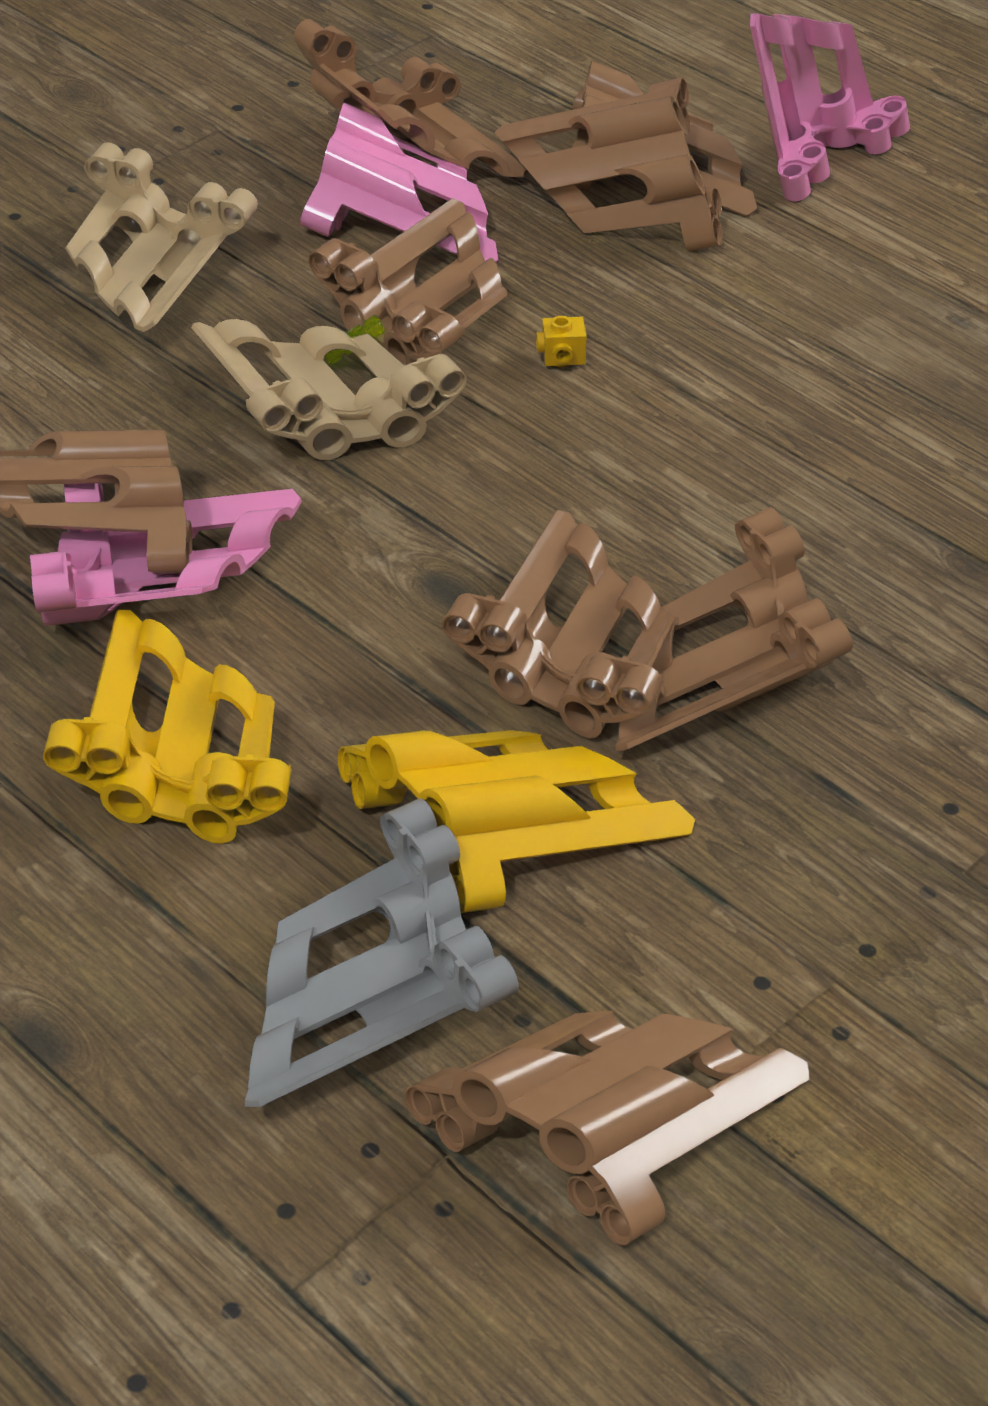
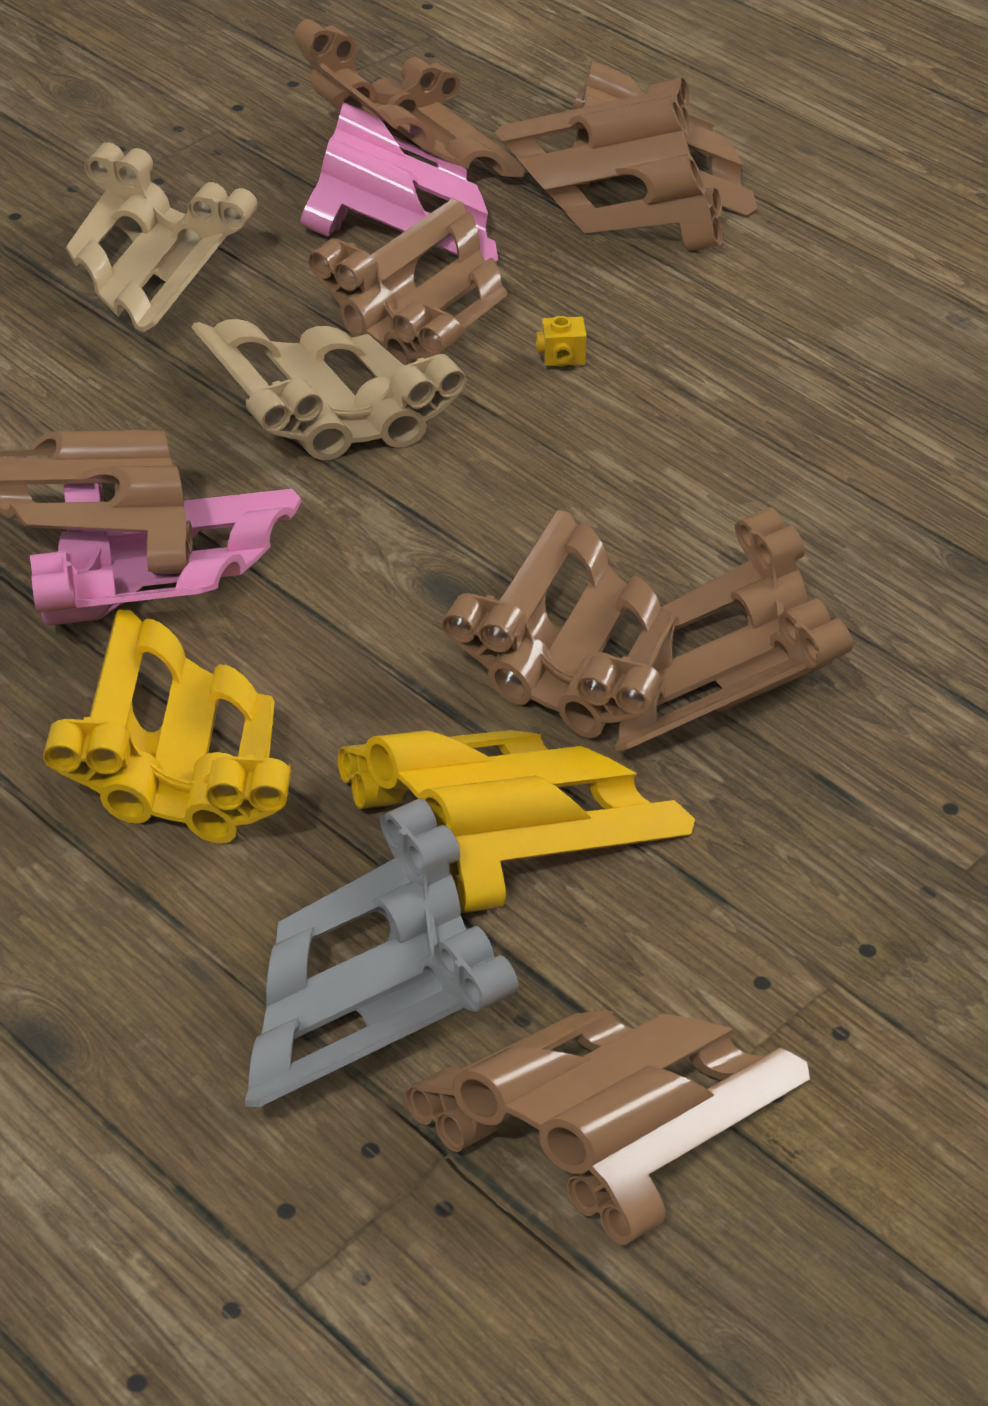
(373, 327): clear neon green axle -> none
(803, 117): bright pink panel -> none

